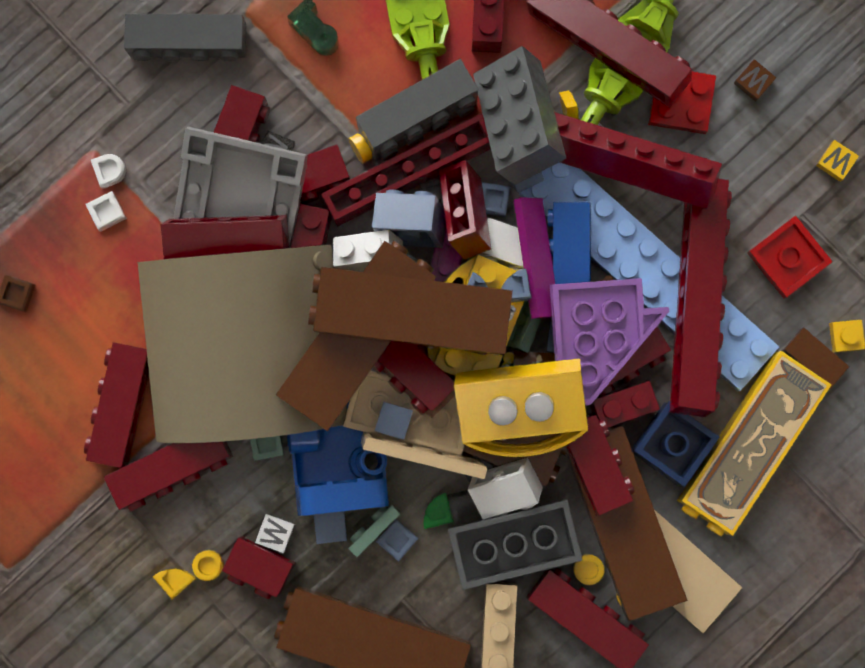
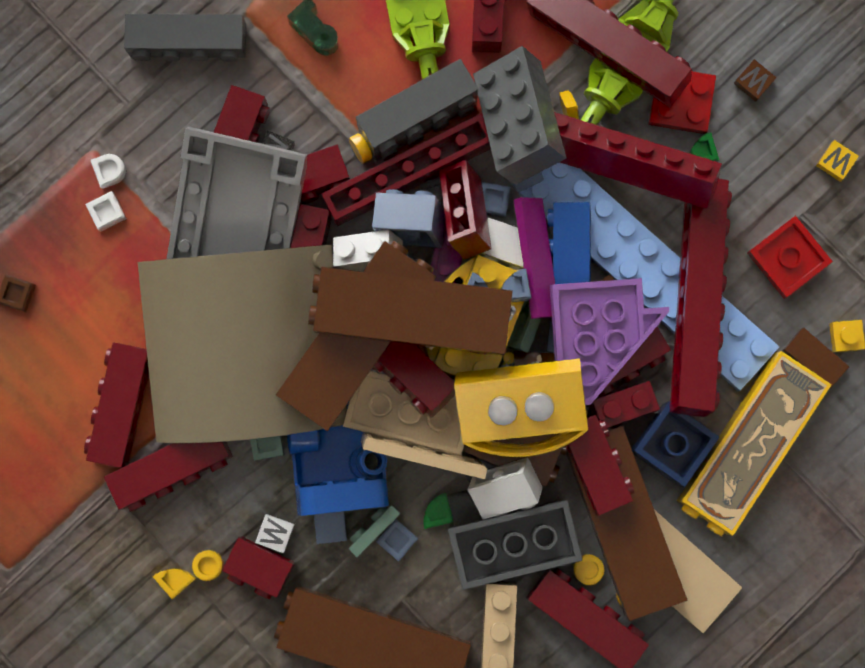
(223, 235): dark red brick -> none
(393, 420): sand blue tile -> none
(705, 148): none -> green tile

